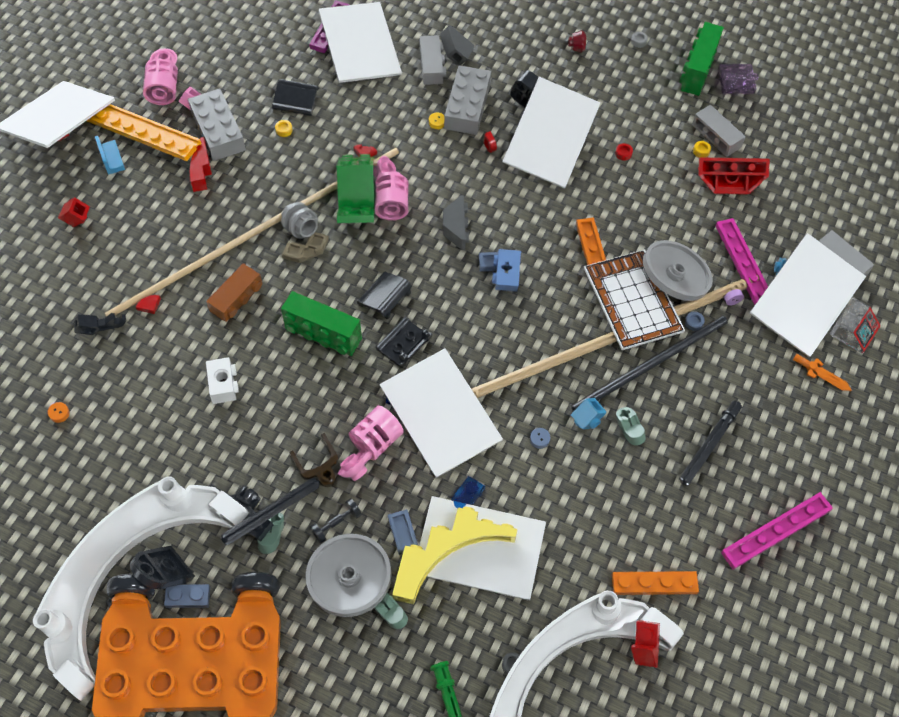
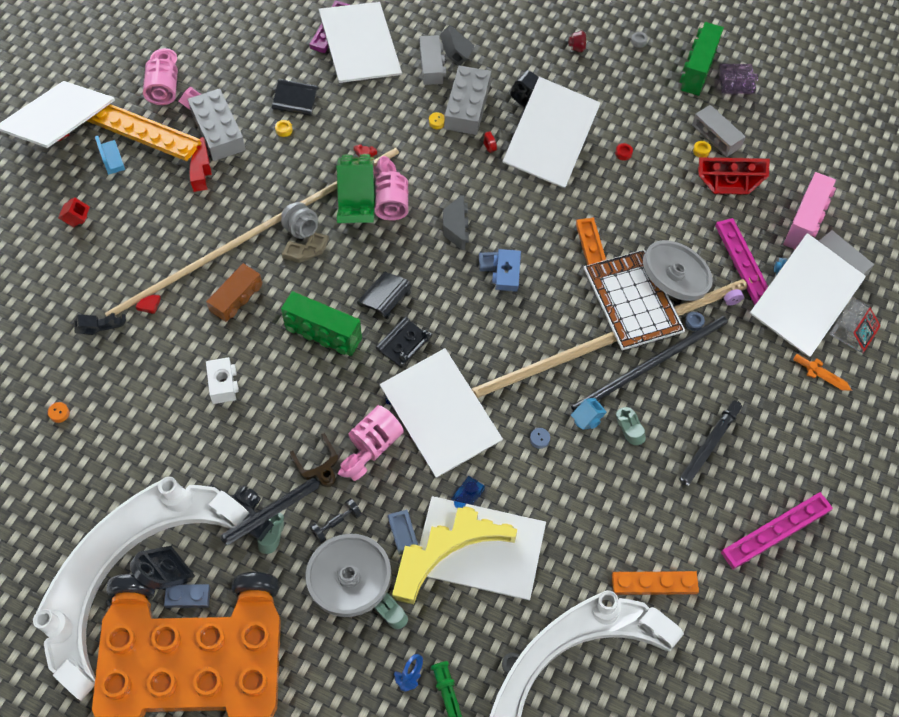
(409, 681): none -> blue piece
(646, 645): red slope -> none
(811, 209): none -> bright pink brick

